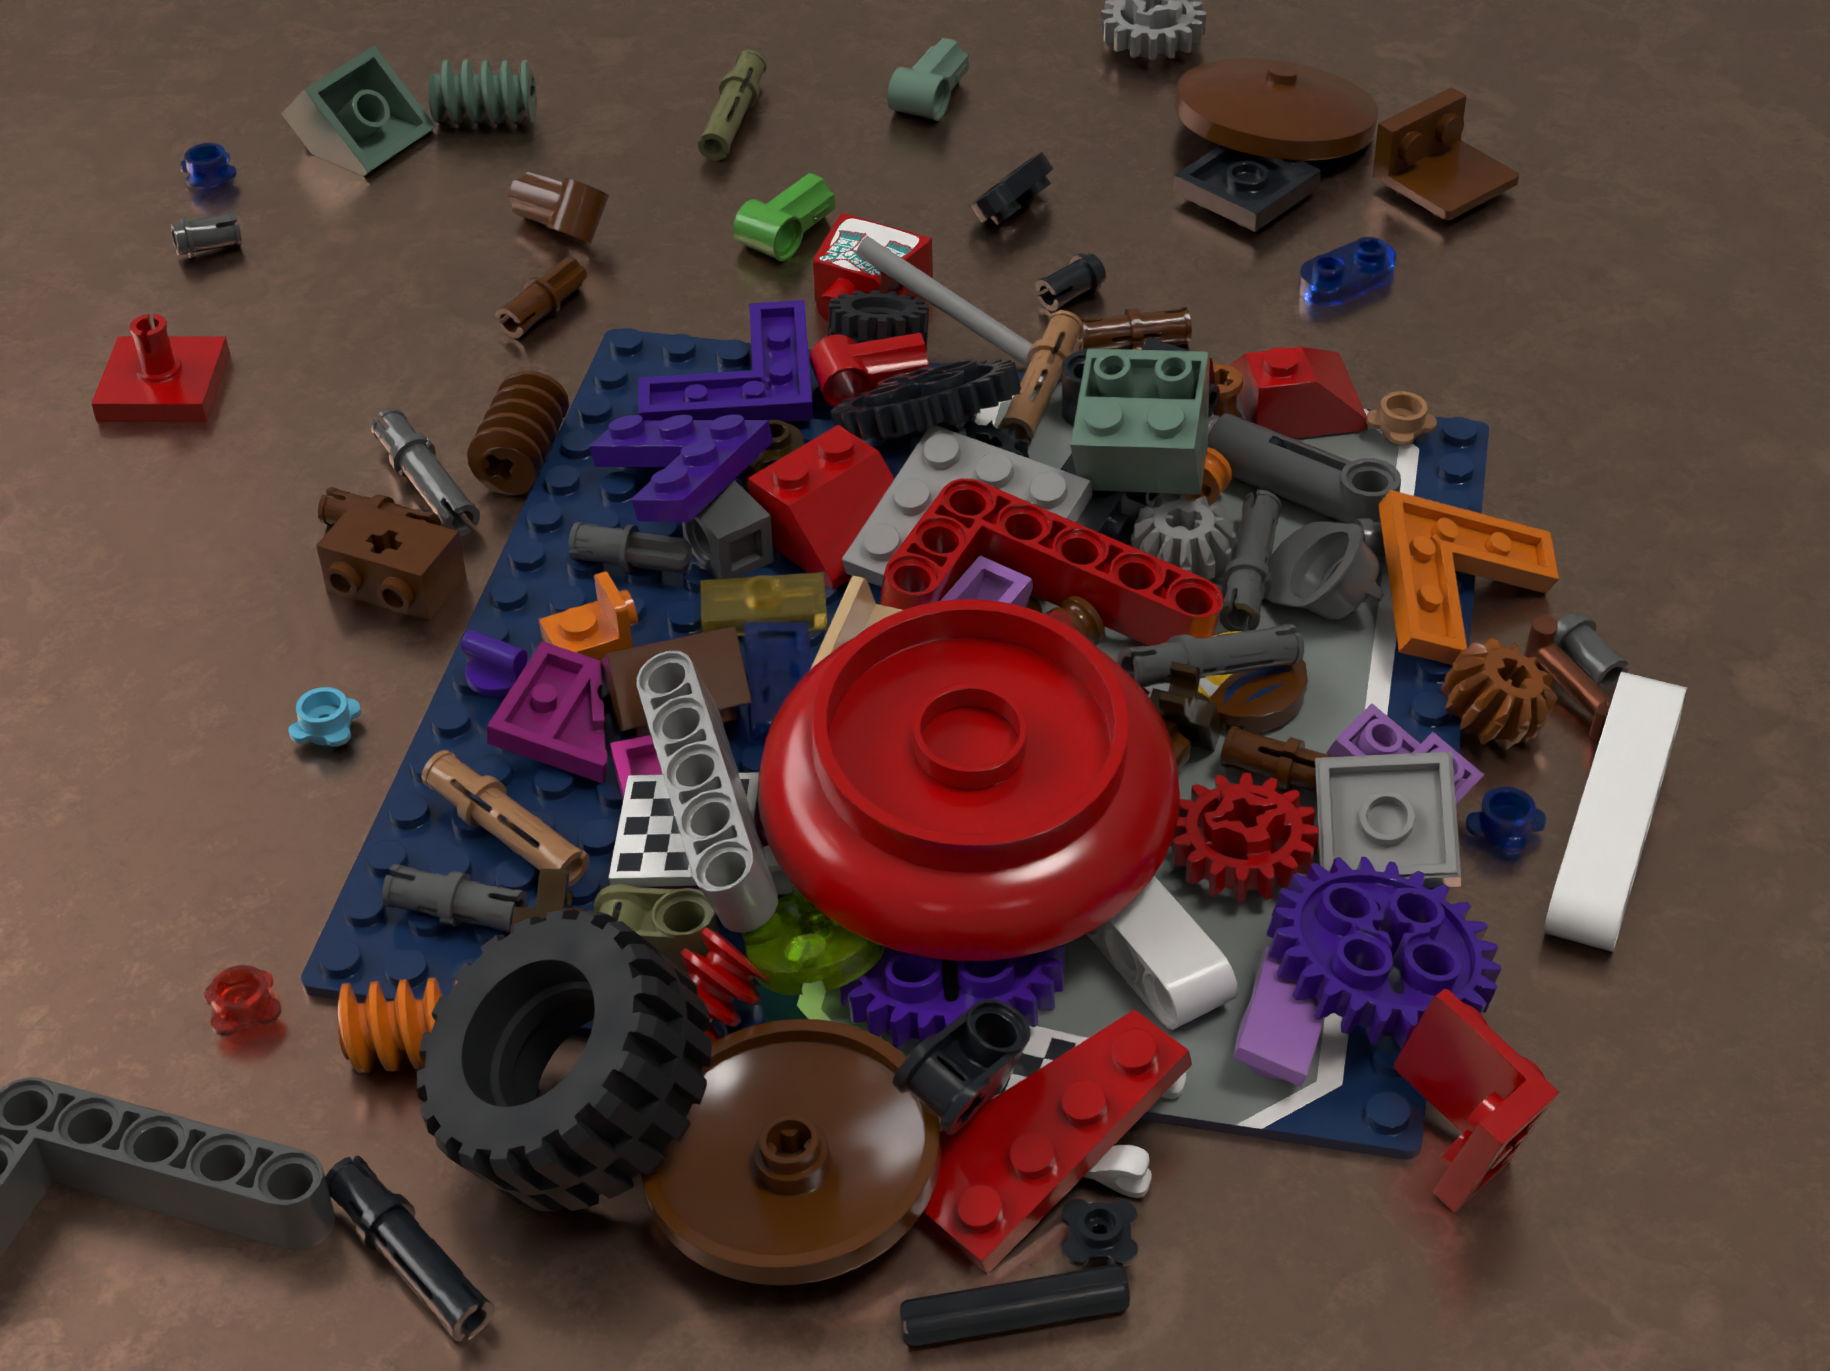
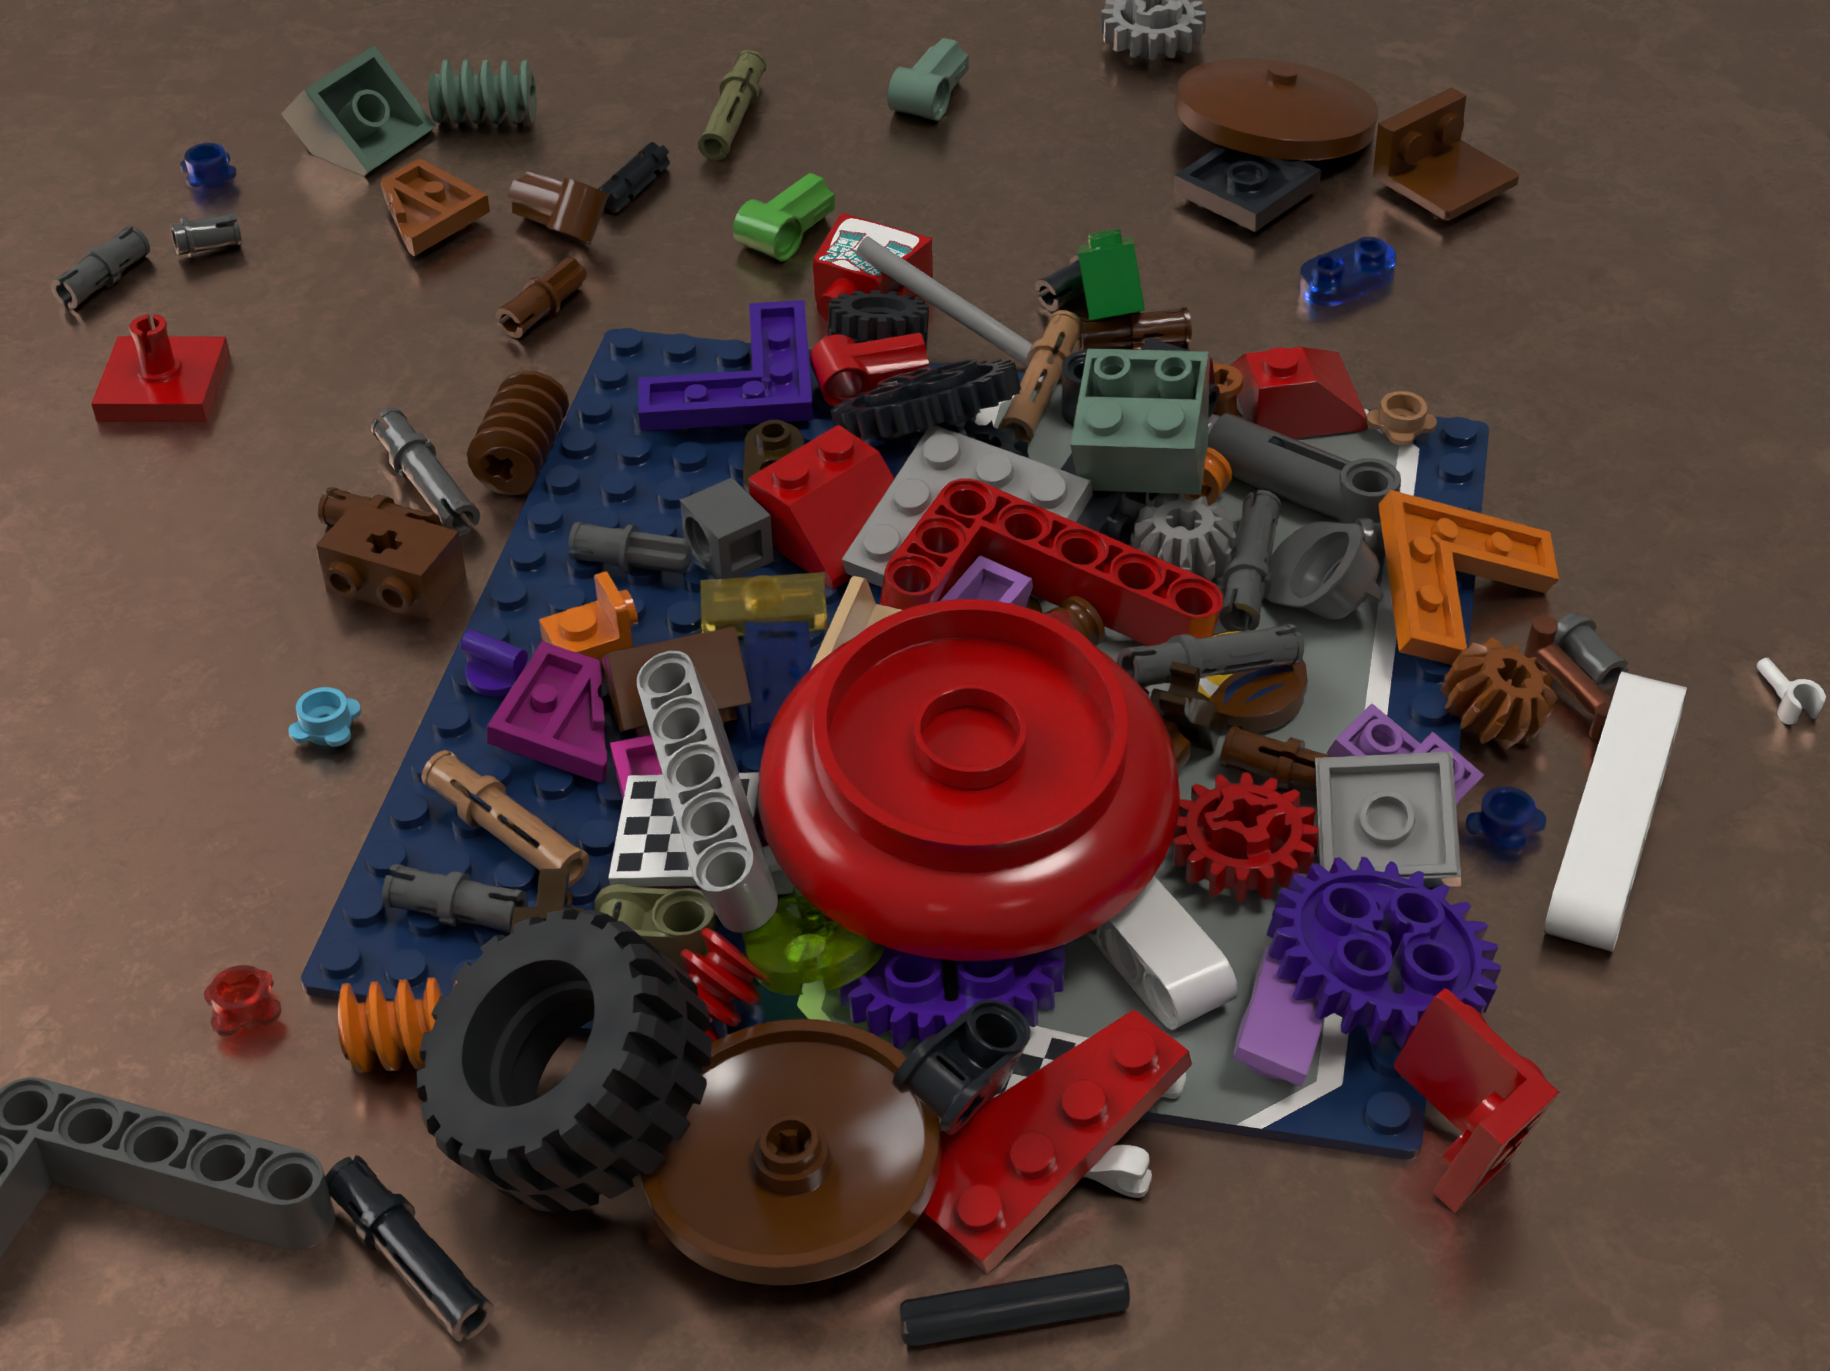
(100, 267): none -> dark grey pin
(430, 204): none -> dark orange wing
(635, 176): none -> black axle
(697, 455): dark purple plate -> none
(1025, 180): black plate -> none
(1097, 1250): black plate -> none
(1110, 275): none -> green brick
(1794, 694): none -> white hand

